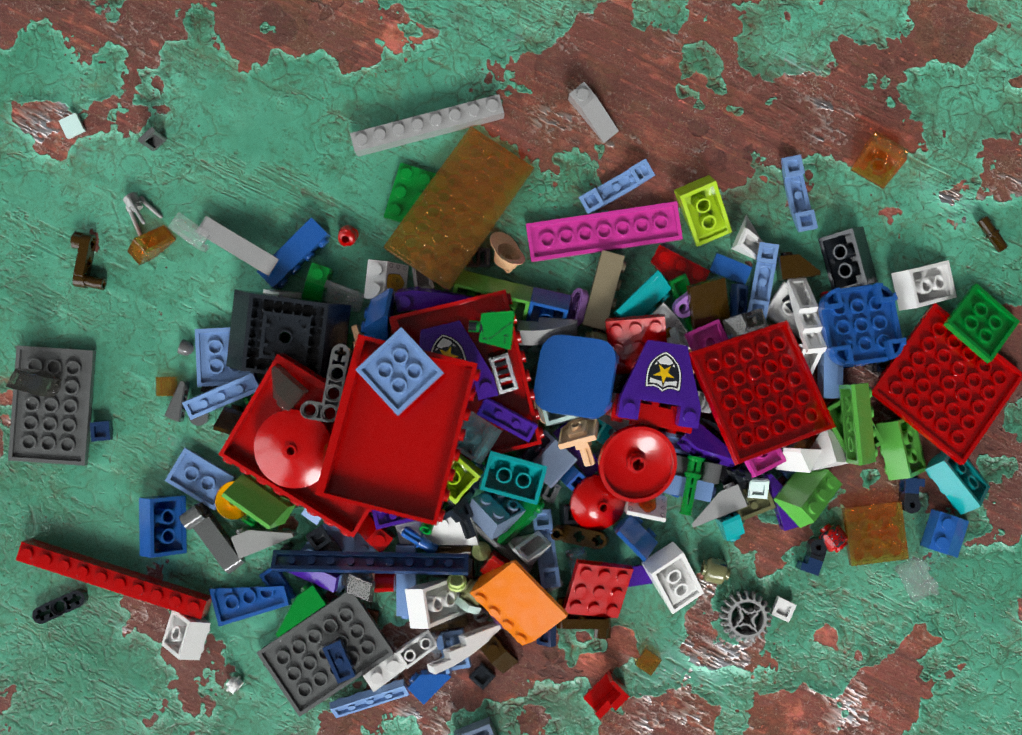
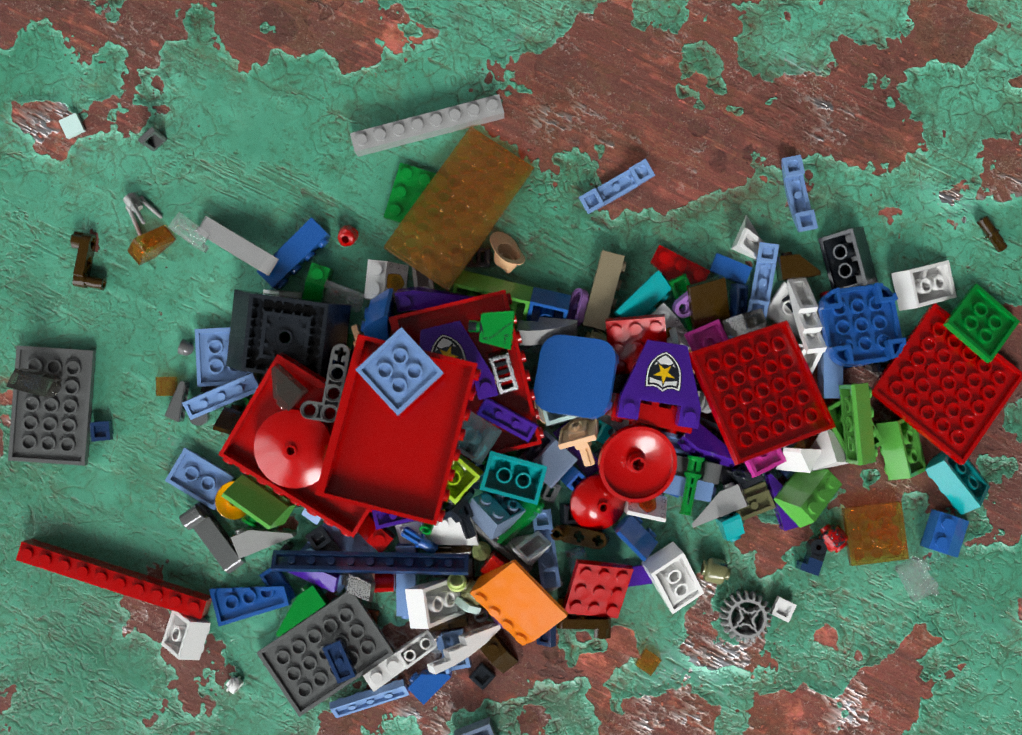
(56, 613): black beam -> none
(160, 526): blue slope -> none
(592, 112): light grey slope -> none
(604, 231): dark pink plate -> none
(606, 694): red panel -> none
(703, 210): lime slope -> none
(758, 488): light aqua tile -> none
(880, 160): clear orange slope -> none
(910, 493): leg -> none

